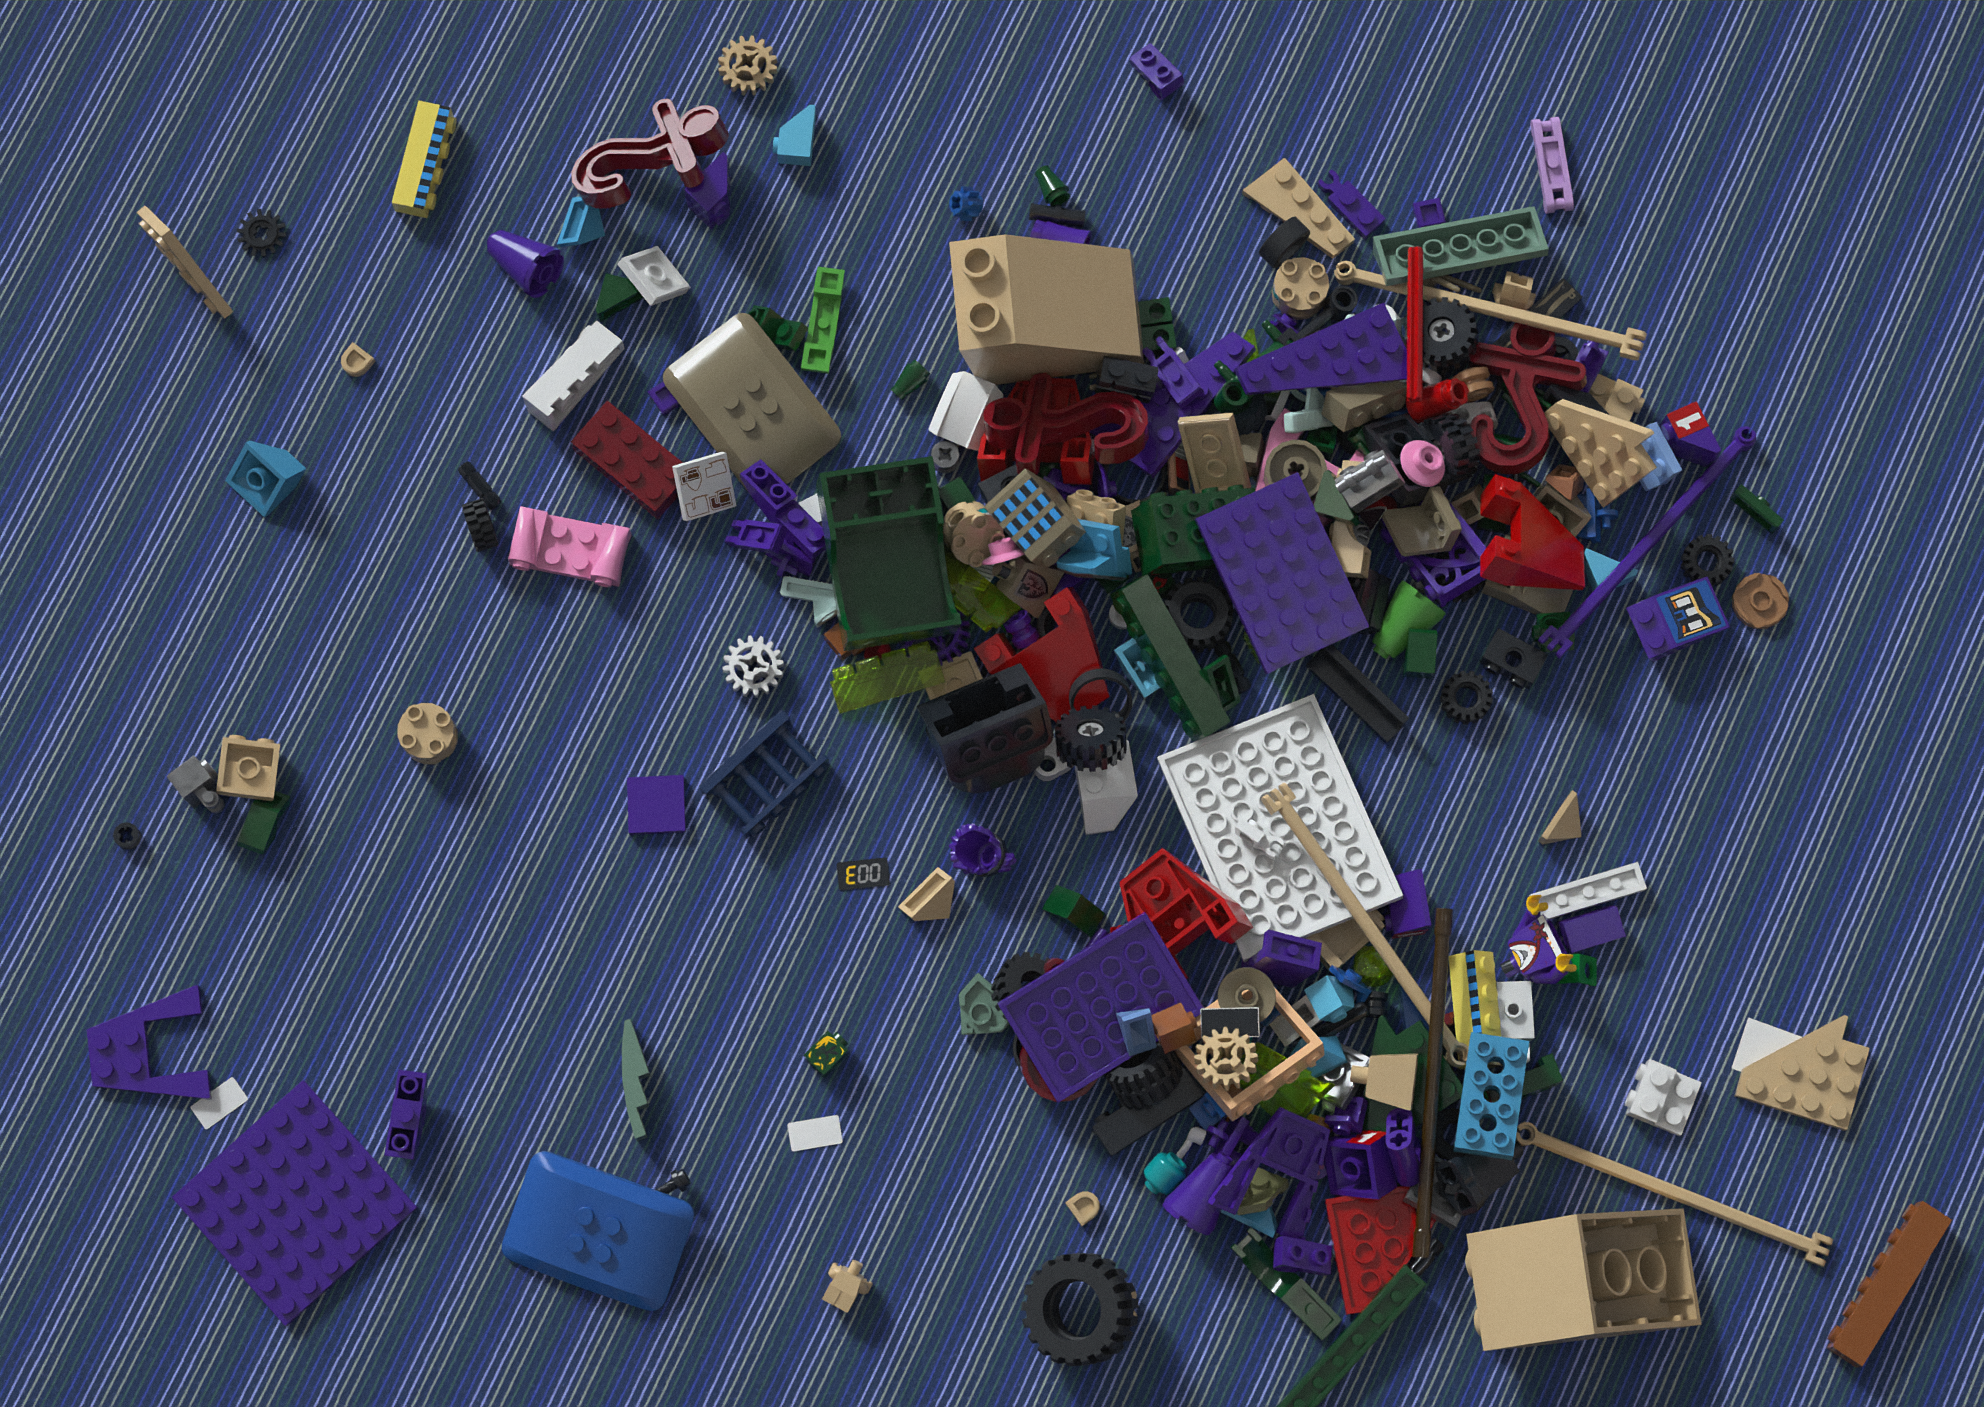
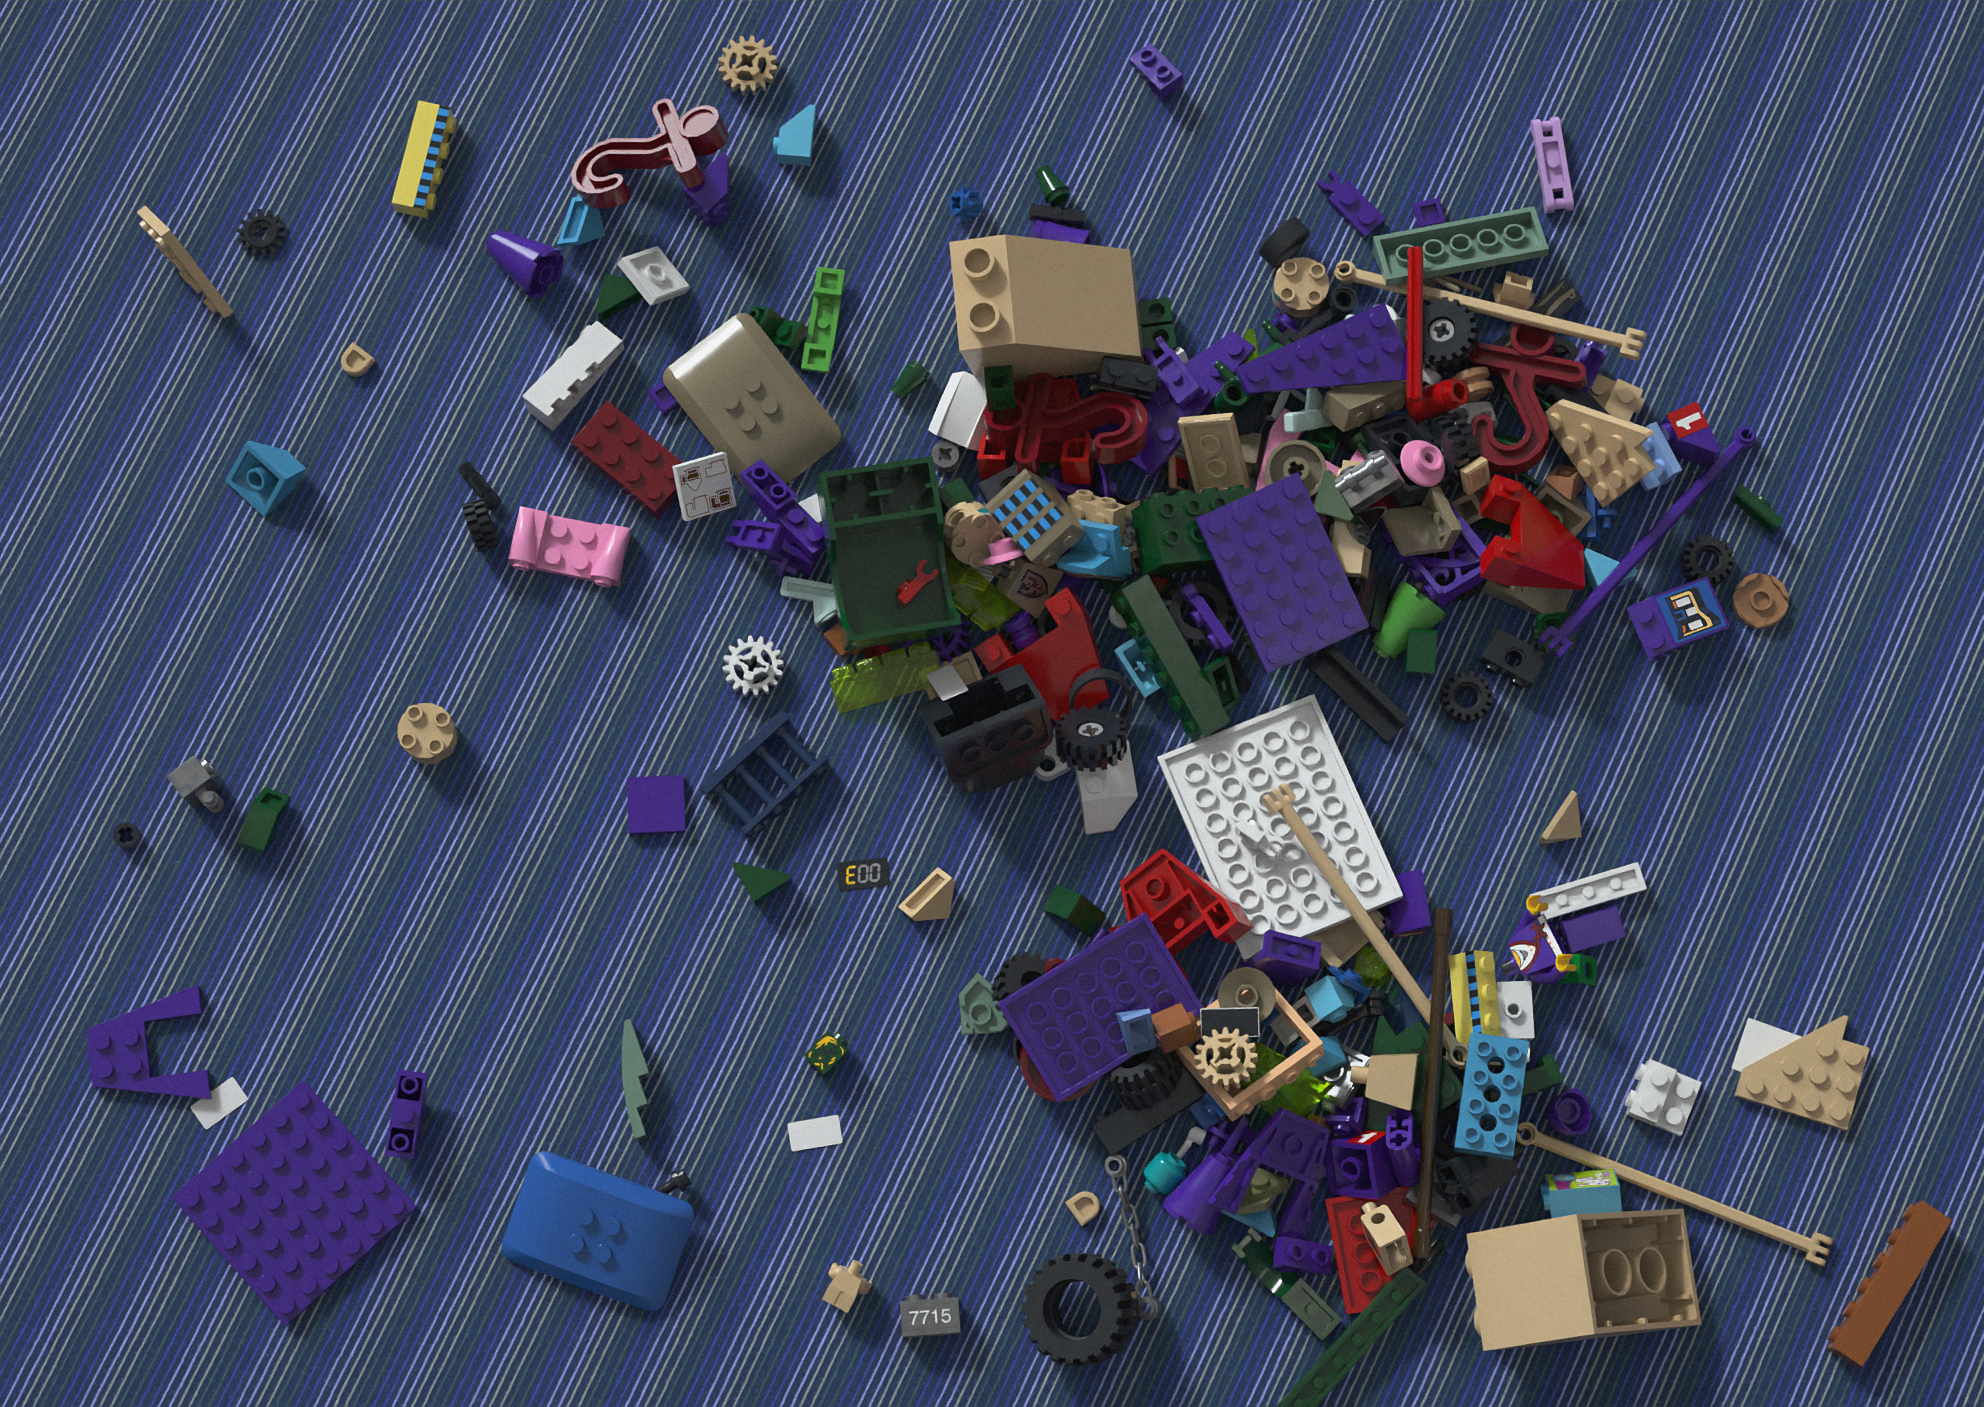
(248, 768): tan plate -> none
(760, 882): none -> dark green slope
(909, 589): none -> red plate
(930, 1316): none -> flat silver brick
(946, 682): none -> white sticker
(980, 851): dark purple hair -> none
(999, 387): none -> dark green brick
(1124, 1167): none -> flat silver piece
(1204, 616): none -> dark purple plate
(1288, 195): tan wing -> none
(1384, 1230): none -> tan torso
(1475, 475): none -> tan tile
(1570, 1113): none -> dark purple hair
(1581, 1193): none -> dark azure brick

